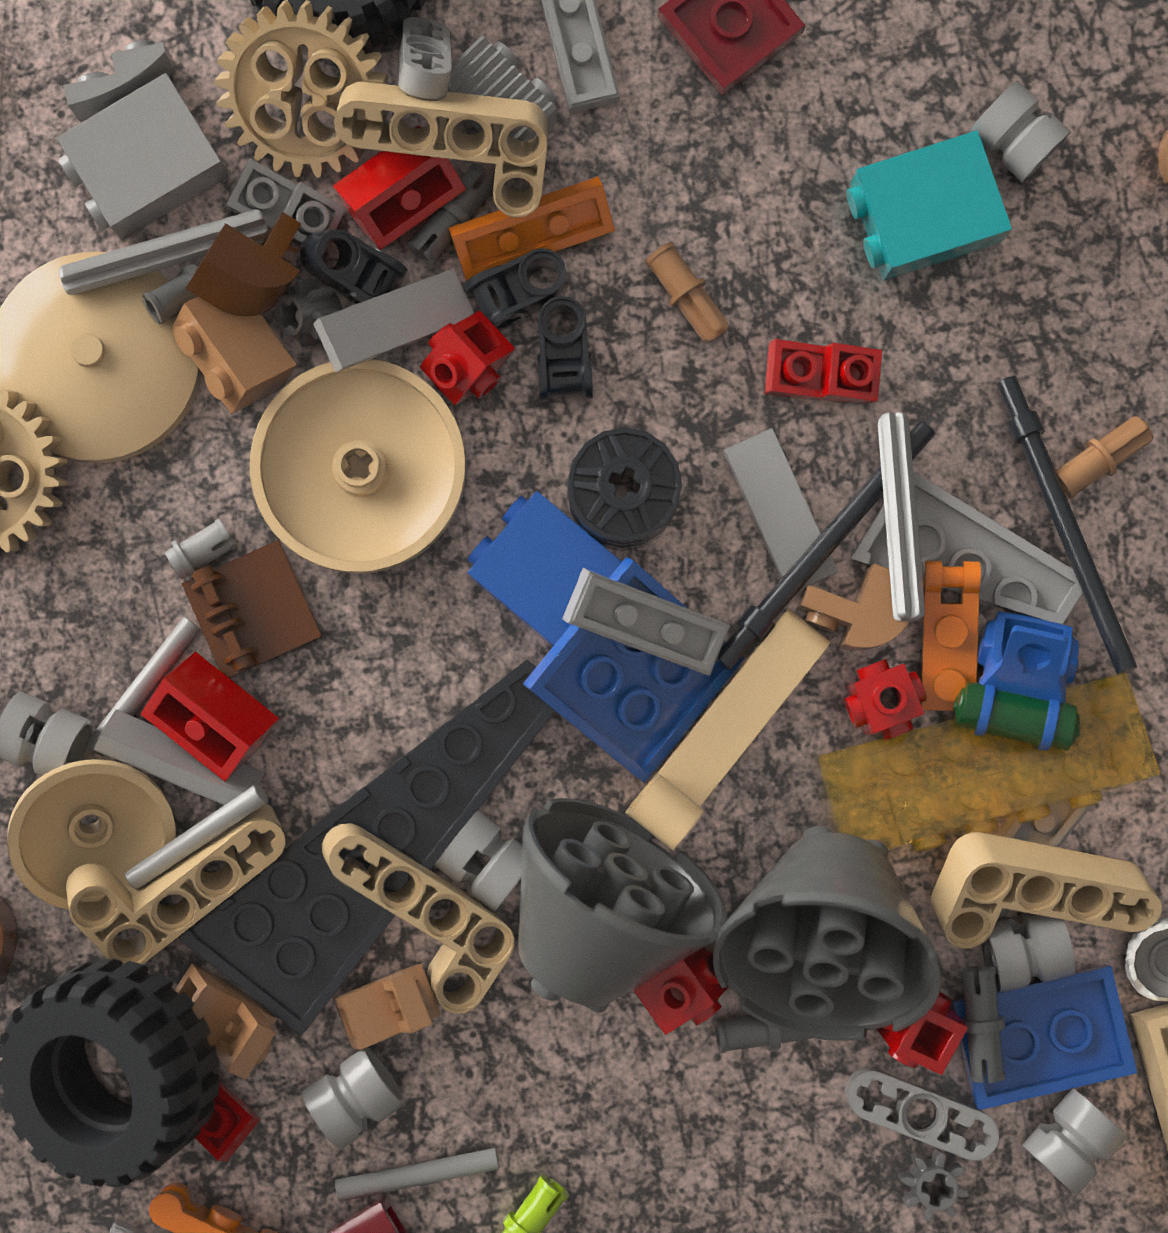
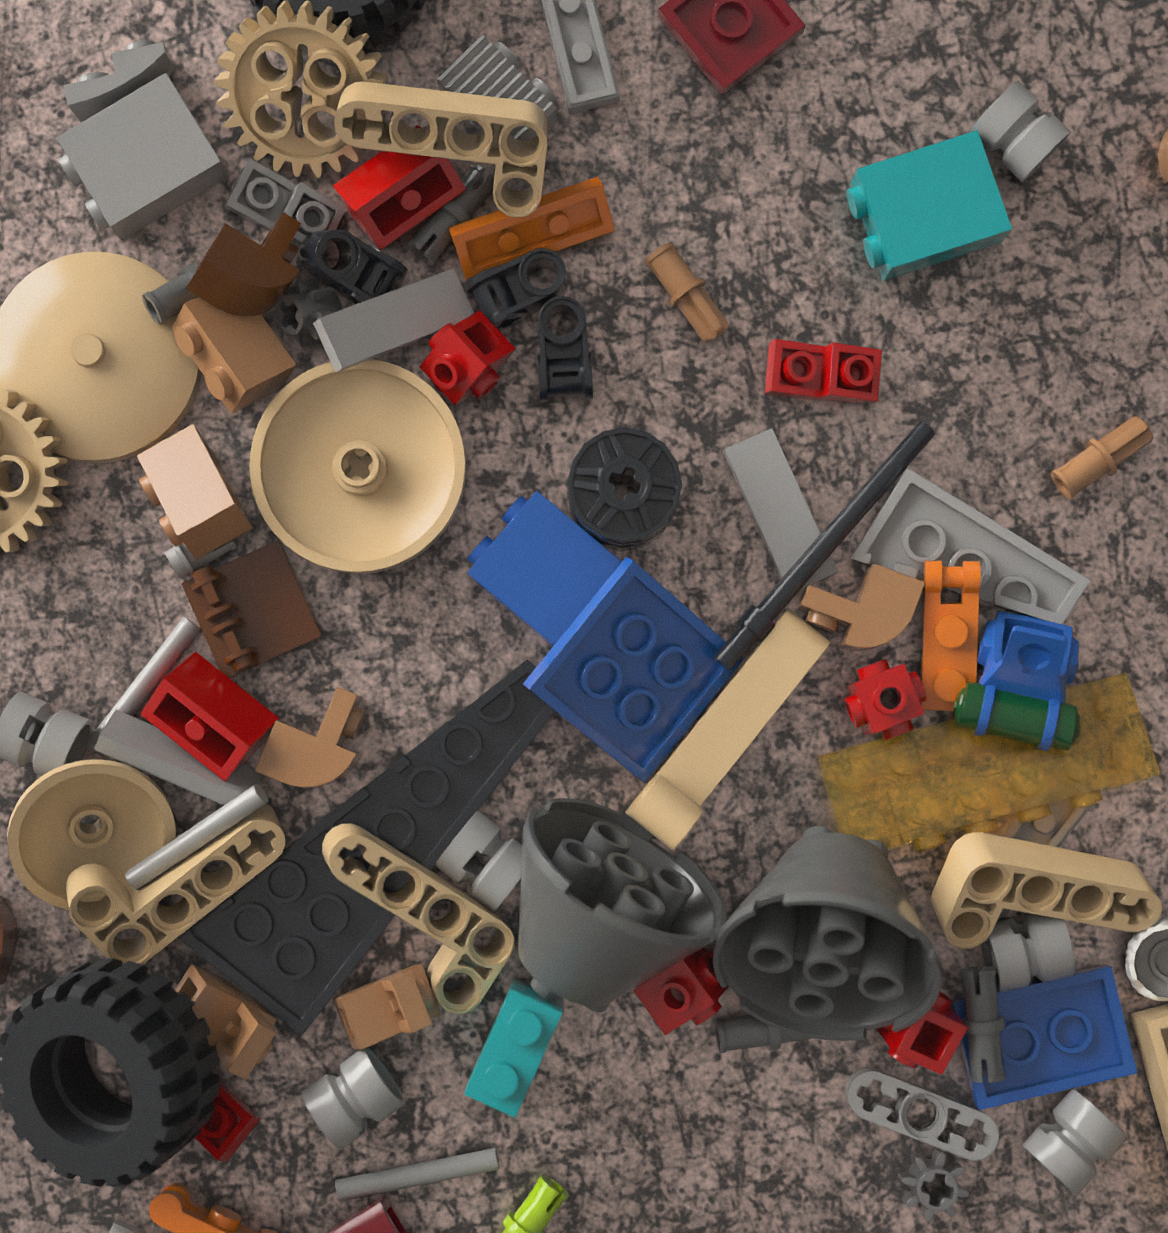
(155, 253): light grey axle -> none
(193, 493): none -> brick
(314, 760): none -> medium nougat brick
(424, 58): light grey beam -> none
(514, 1048): none -> teal brick
(645, 622): light grey tile -> none
(901, 517): axle -> none
(1027, 430): black bar -> none

